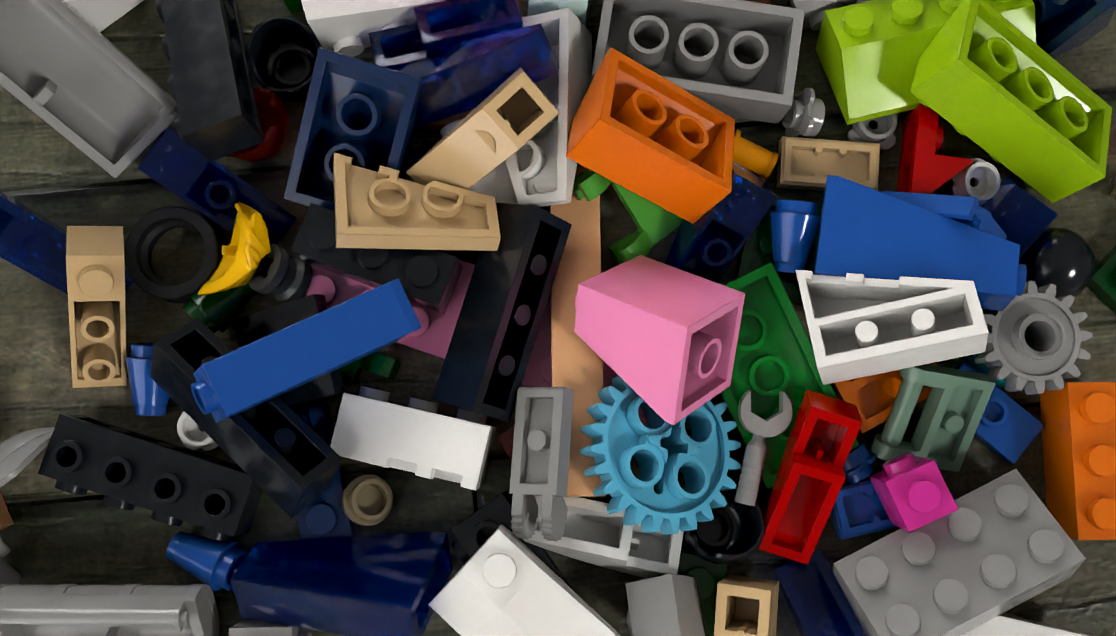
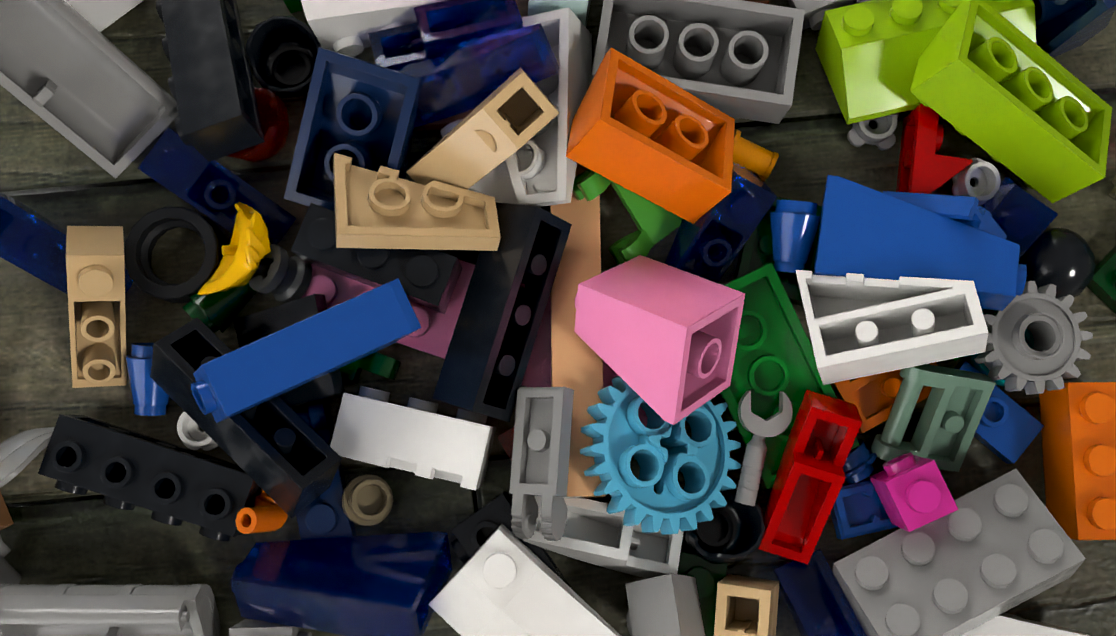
(206, 558): blue cone -> none
(263, 517): none -> orange arm
(805, 115): light grey plate -> none
(808, 162): tan plate -> none

